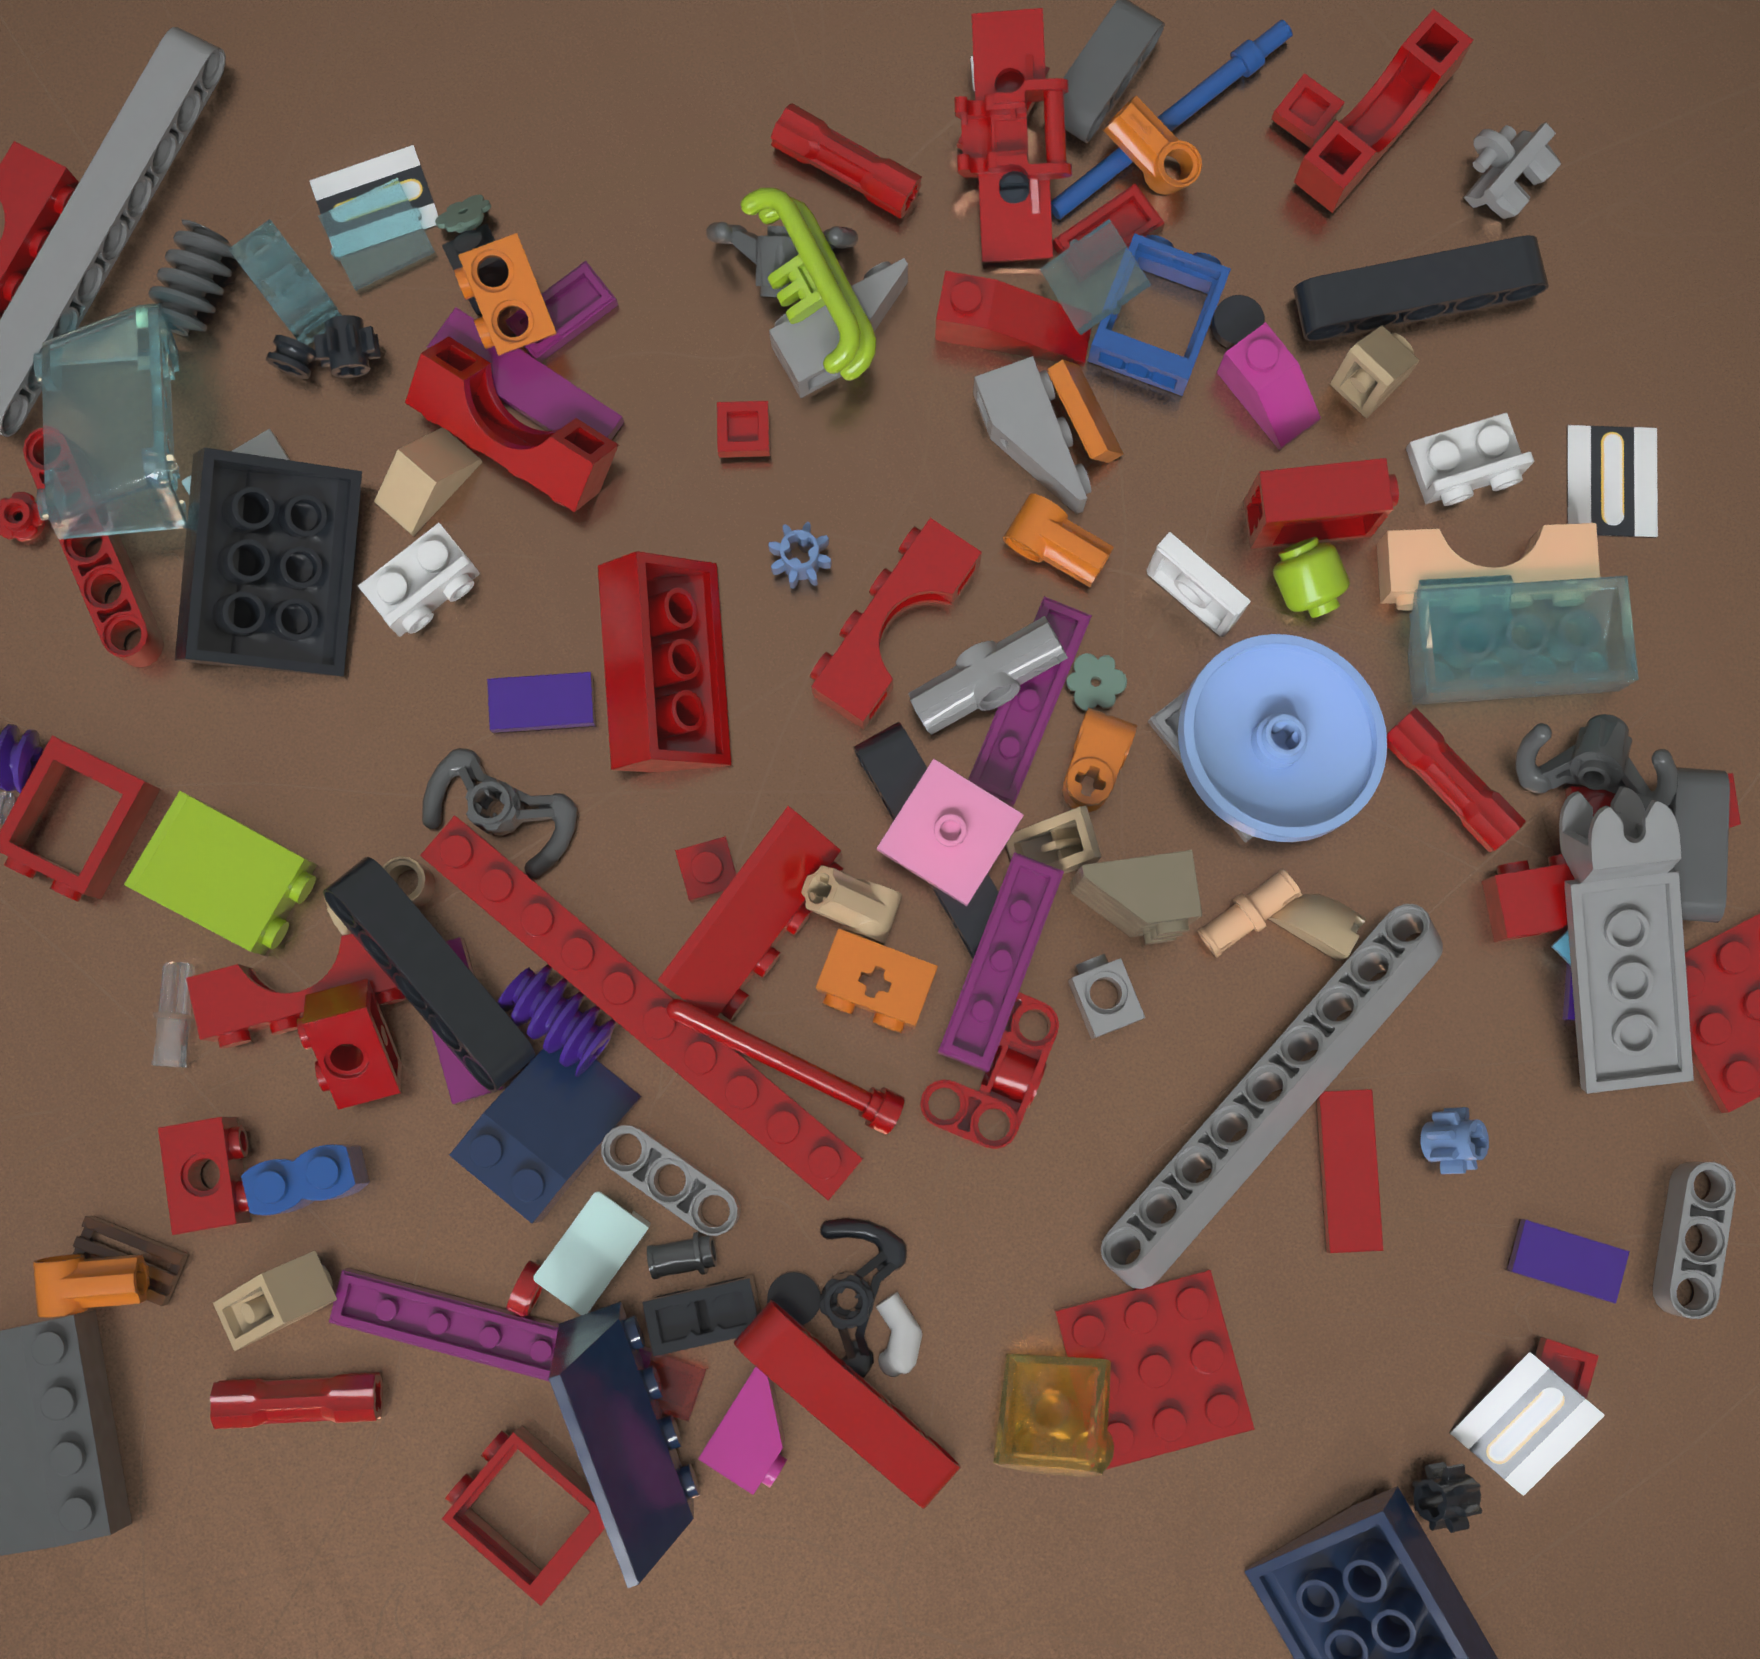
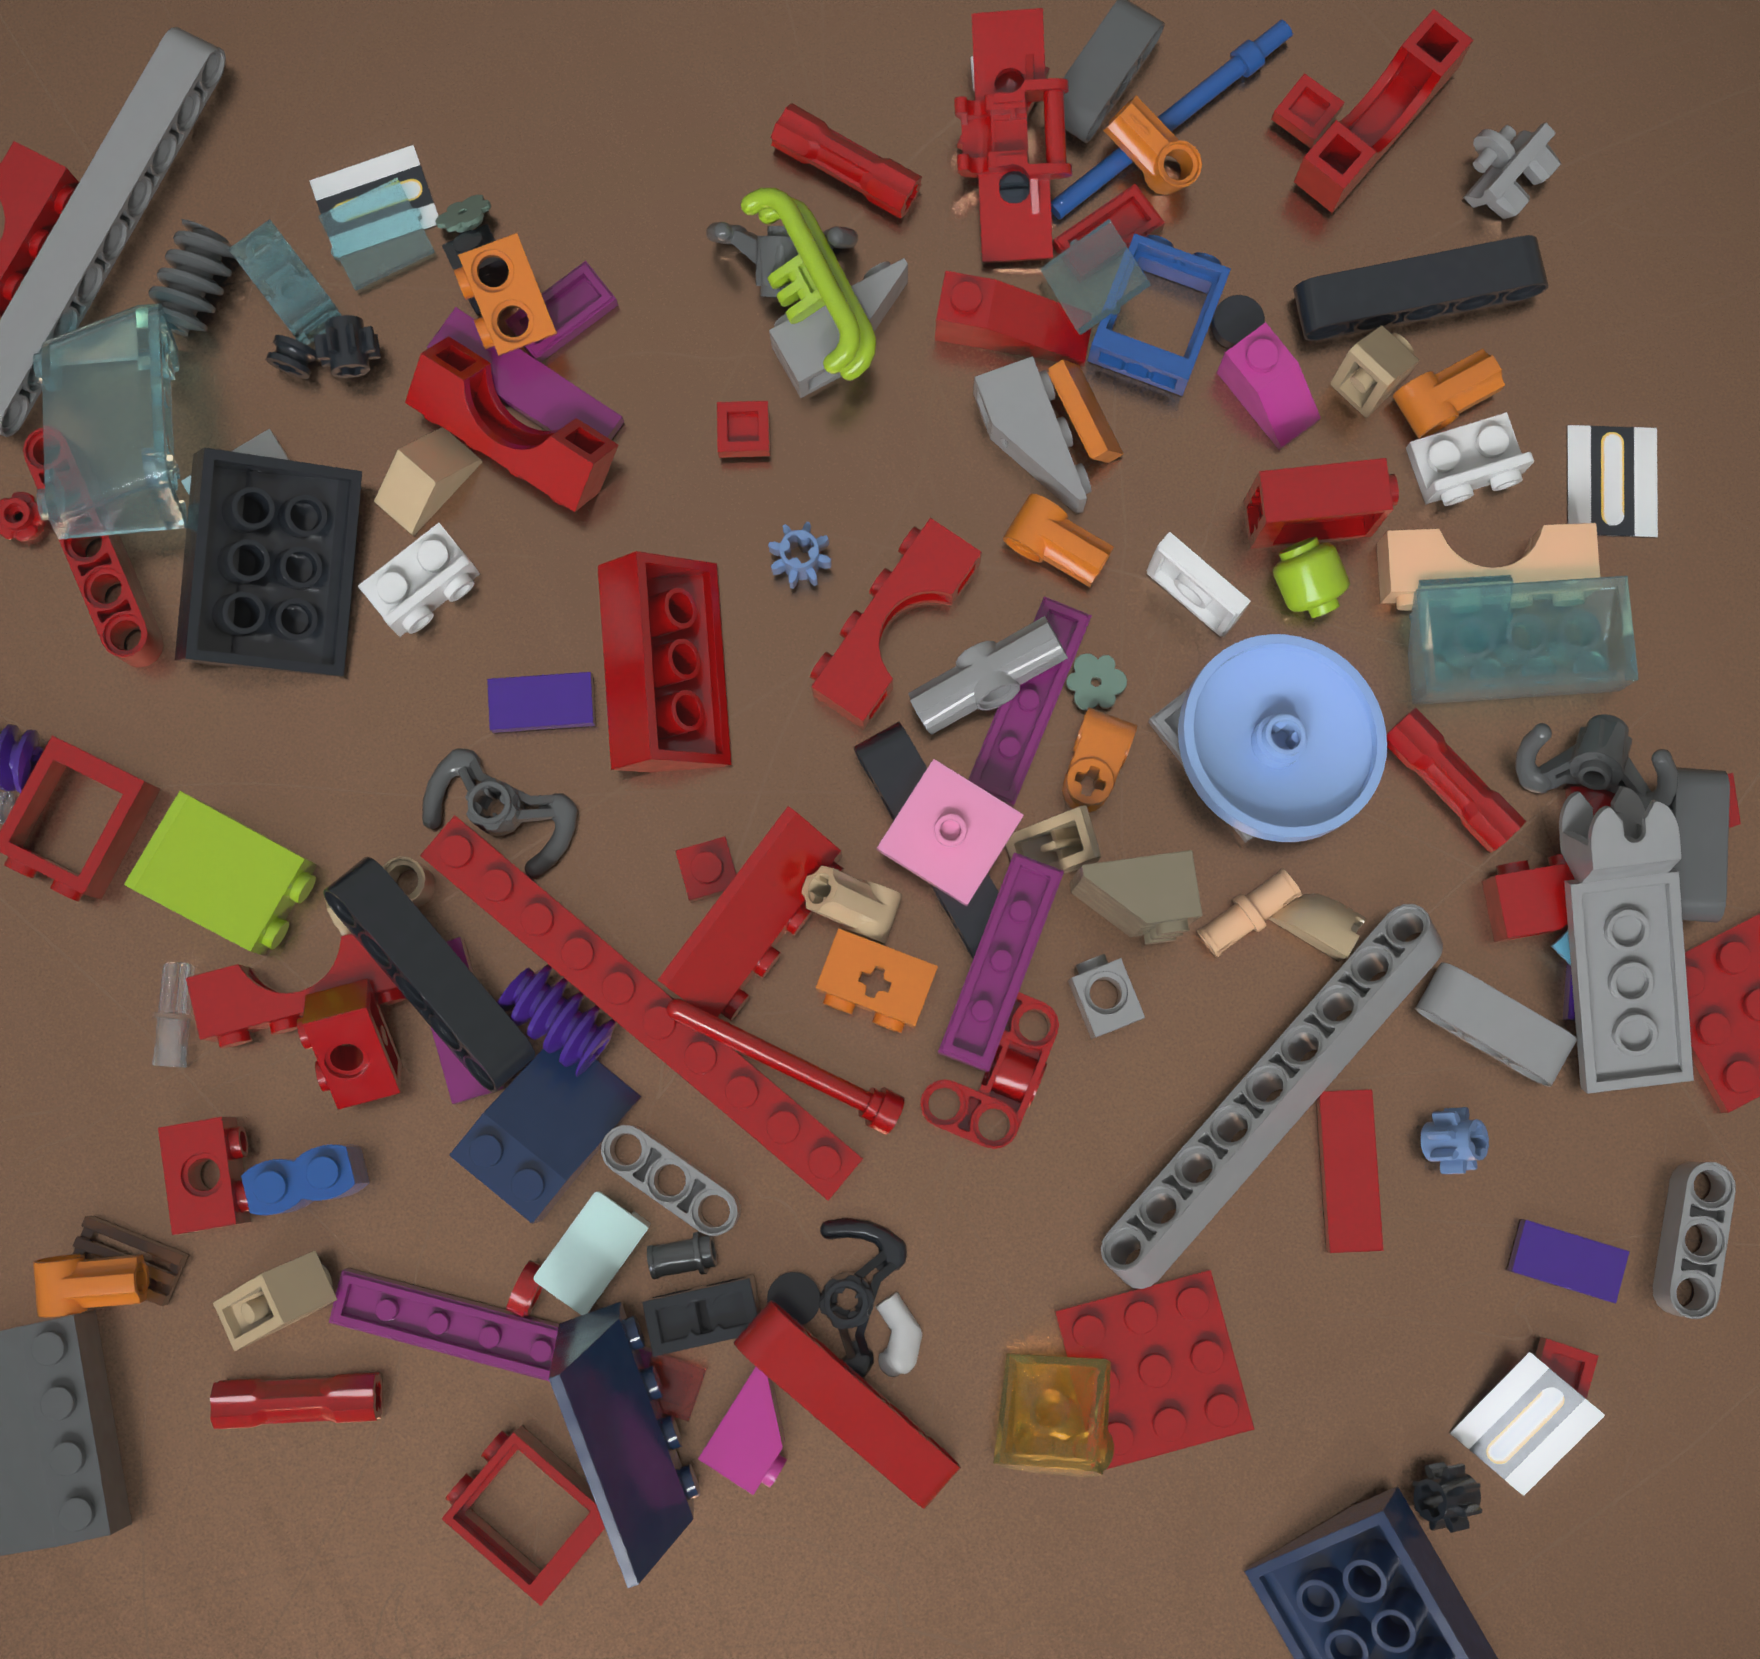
(1437, 399): none -> orange piece
(1496, 1024): none -> light grey beam

